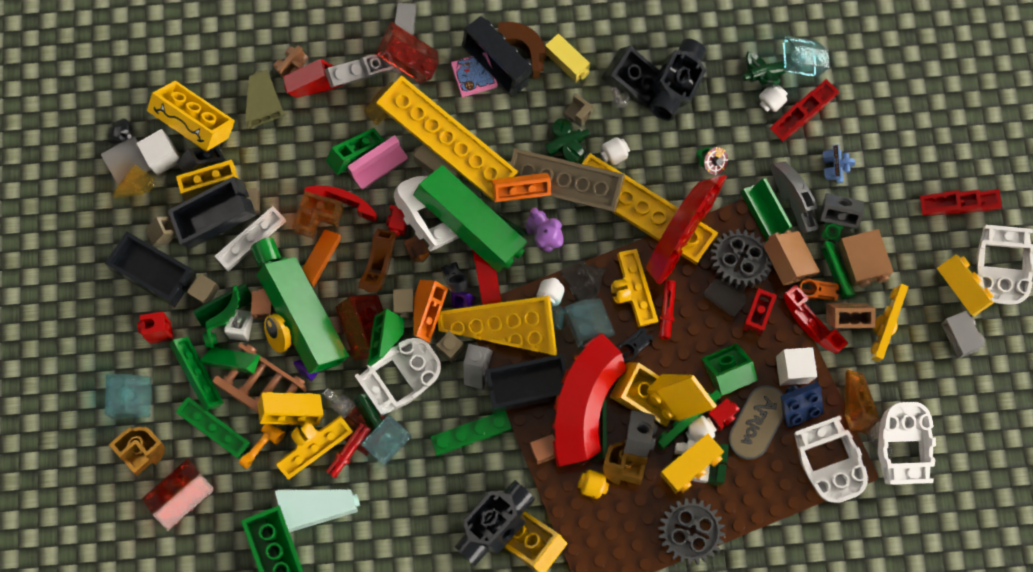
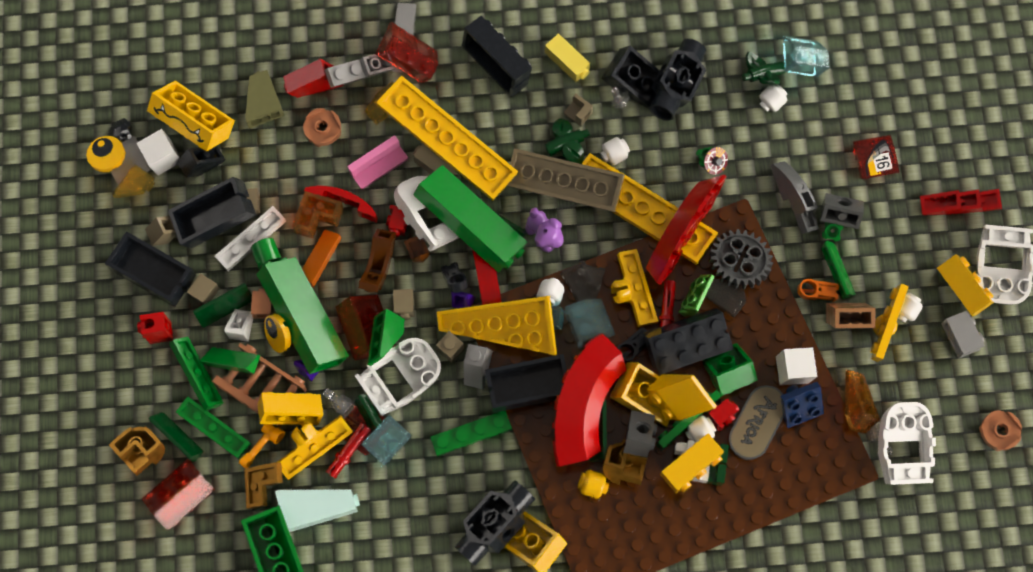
(105, 154): none -> yellow tile
(127, 396): clear light blue slope -> none
(176, 436): none -> dark green slope
(205, 178): yellow brick -> none
(221, 319): green plant -> none
(256, 481): none -> pearl gold plate
(295, 60): medium nougat hips -> none
(325, 137): none -> nougat plate
(353, 149): green slope -> none
(427, 307): orange slope -> none
(472, 76): tile -> none
(521, 187): orange slope -> none
(526, 39): reddish brown arch -> none
(543, 449): nougat brick -> none
(685, 549): dark grey gear -> none
(688, 341): none -> black piece
(696, 295): none -> bright green slope
(759, 312): red brick -> none
(766, 209): green panel -> none
(790, 257): medium nougat brick -> none
(804, 110): red slope -> none
(811, 323): red slope -> none
(836, 172): medium blue hips -> none
(840, 480): white slope -> none
(865, 258): medium nougat brick -> none
(876, 156): none -> slope
(910, 308): none -> white head
(1002, 419): none -> nougat plate

